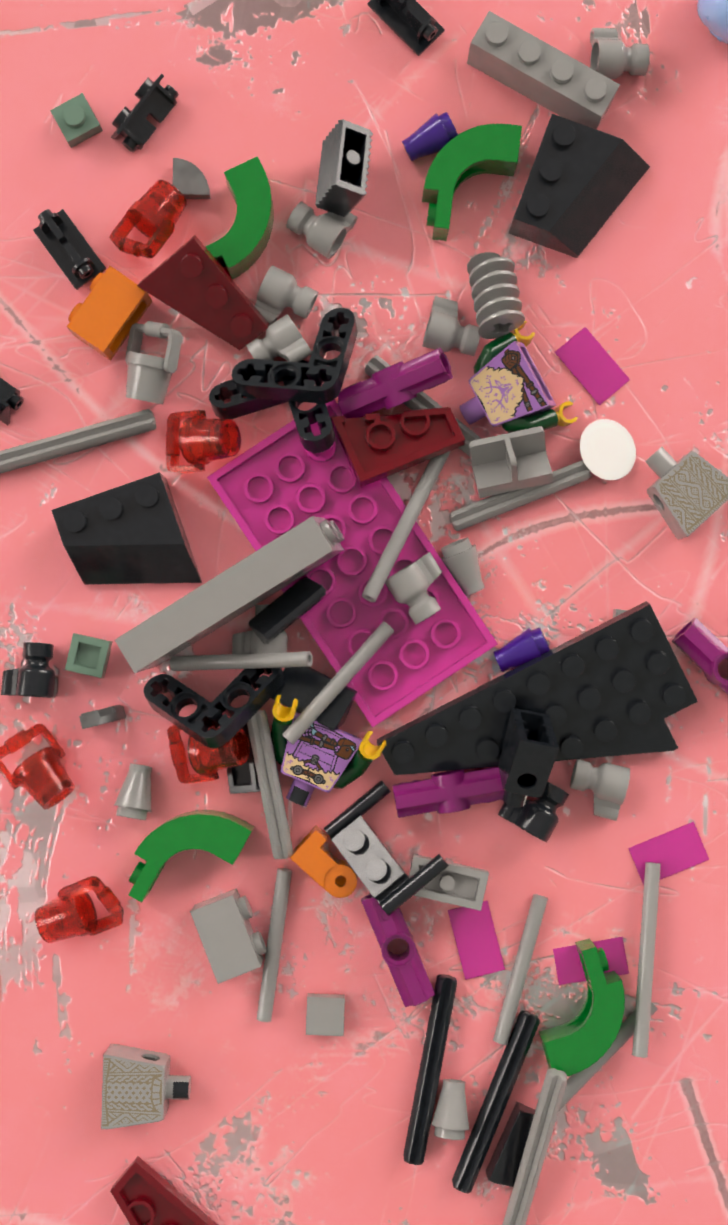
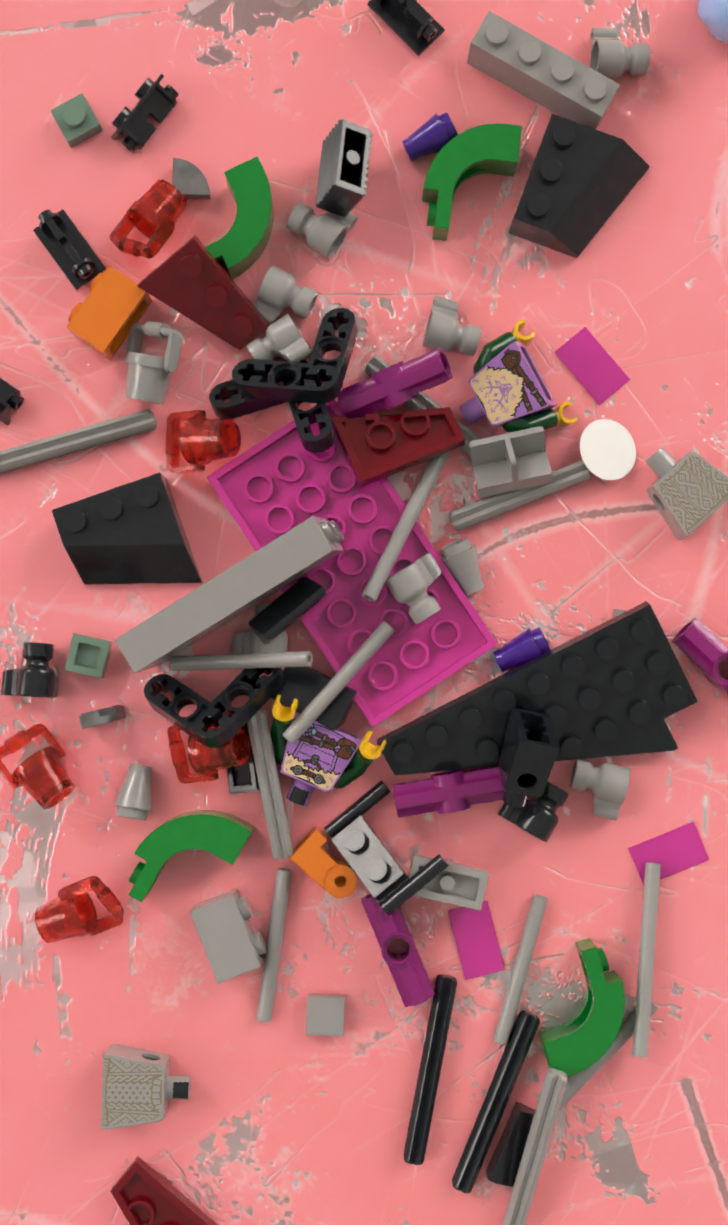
(451, 1111): light grey cone -> none
(494, 294): light grey piece -> none
(569, 965): dark pink sticker -> none

